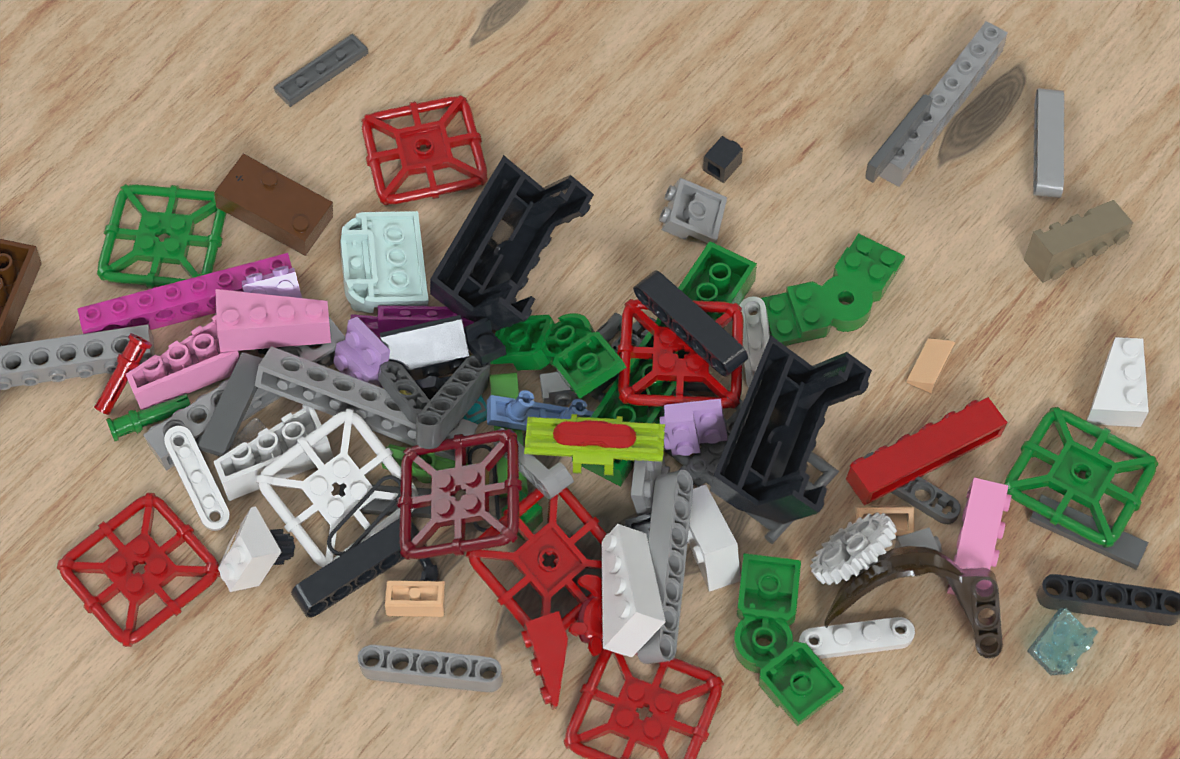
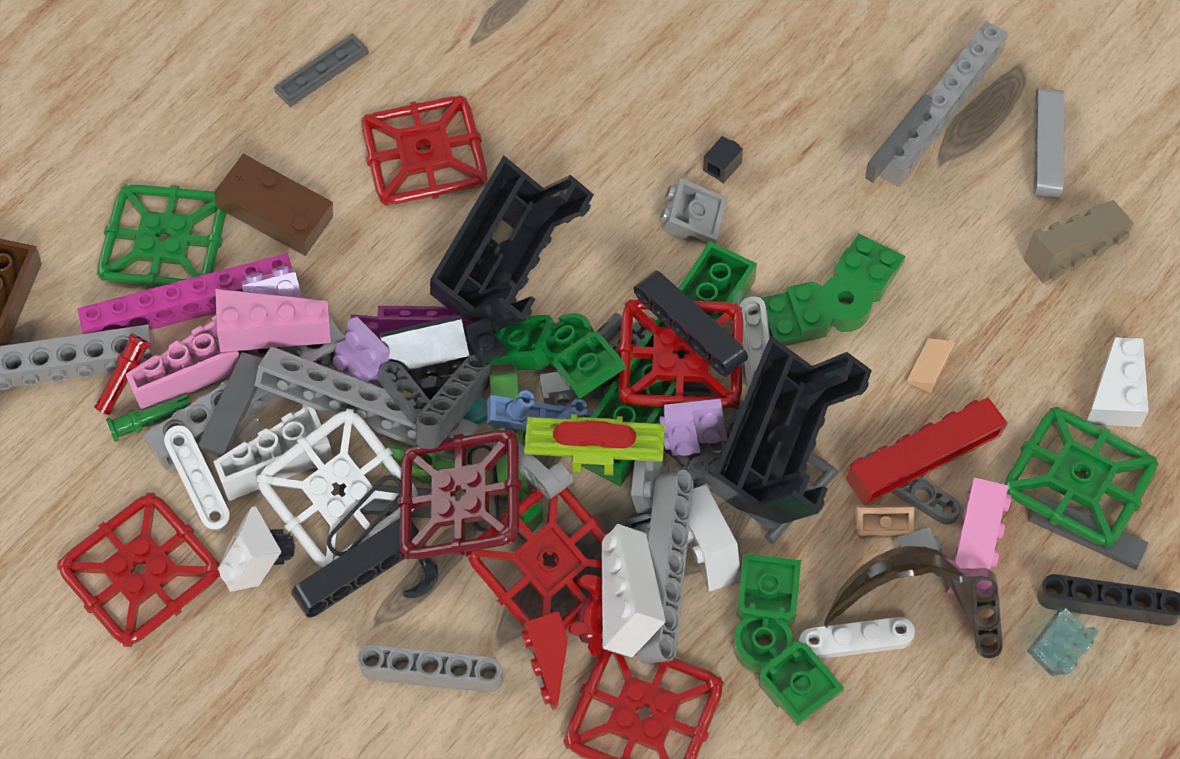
(383, 261): light aqua plate -> none
(415, 598): light nougat slope -> none
(853, 548): white gear -> none

